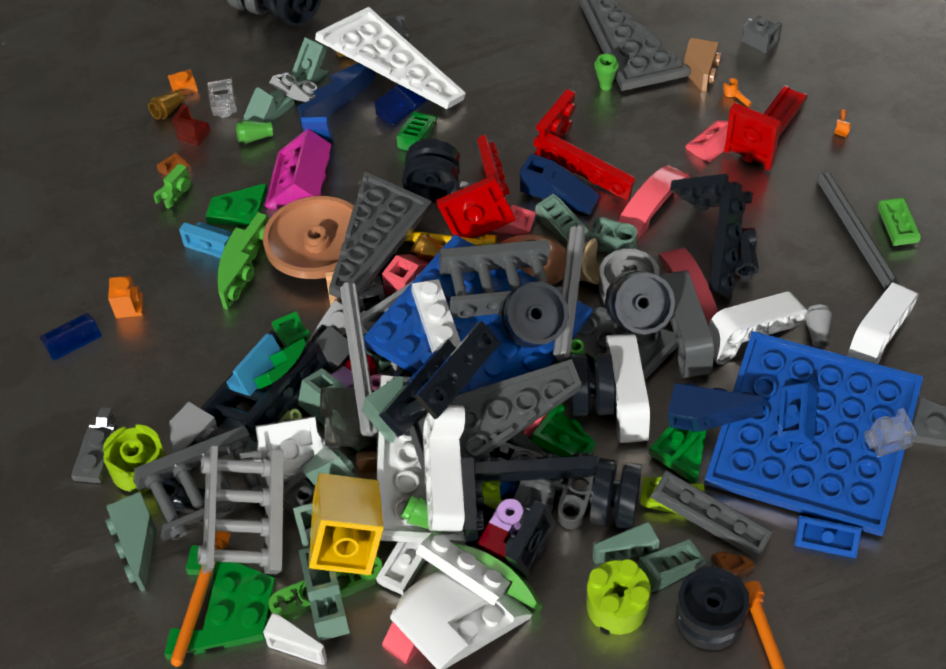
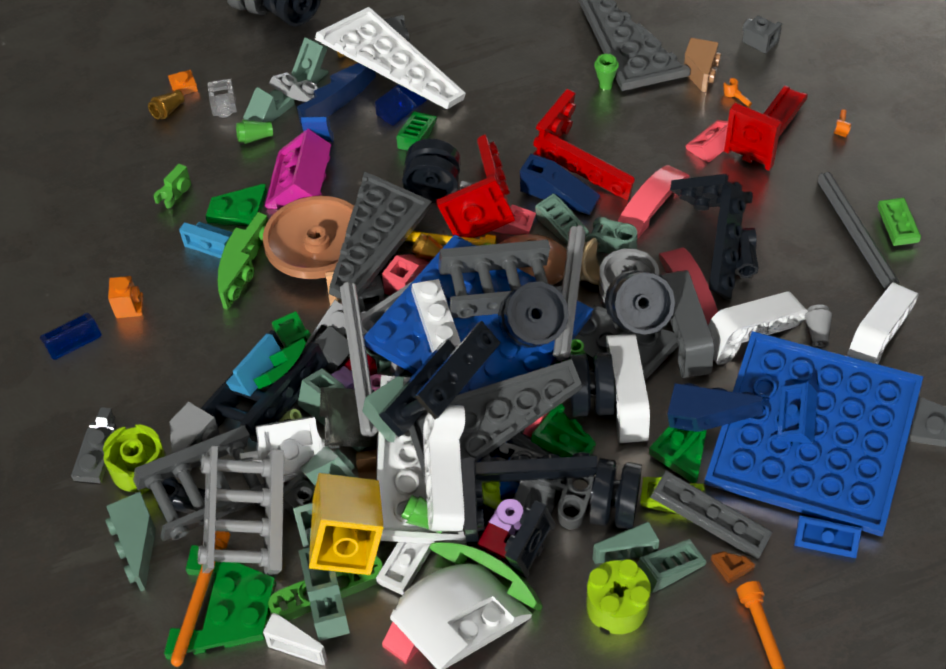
(171, 162): dark orange tile -> none
(189, 129): clear red panel -> none
(463, 567): white plate -> none
(712, 608): black wheel -> none
(891, 434): clear brick -> none

